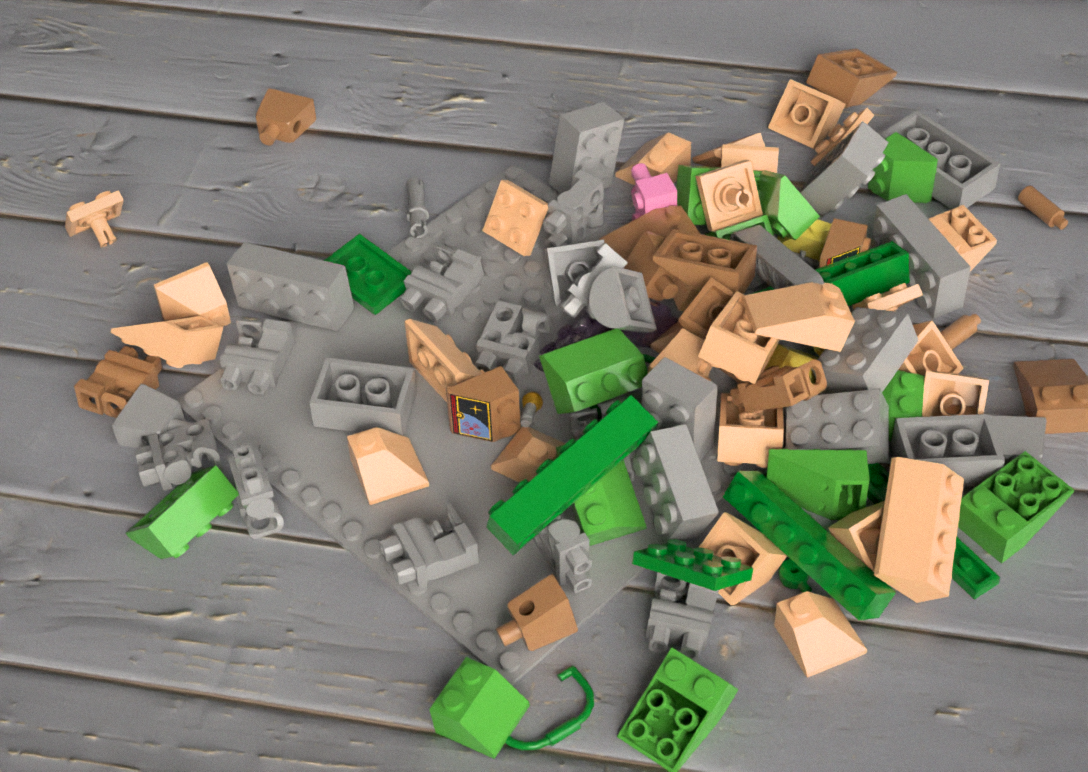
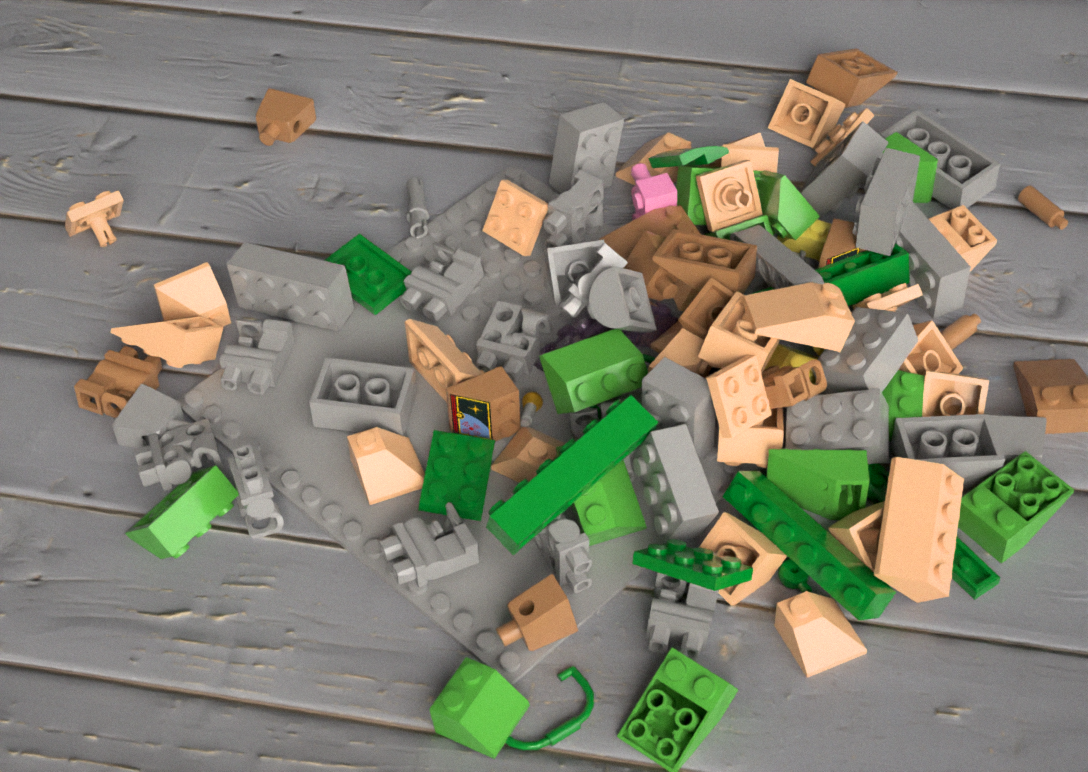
(457, 474): none -> green plate
(688, 156): none -> green slope
(739, 396): none -> light nougat plate
(886, 201): none -> light grey brick

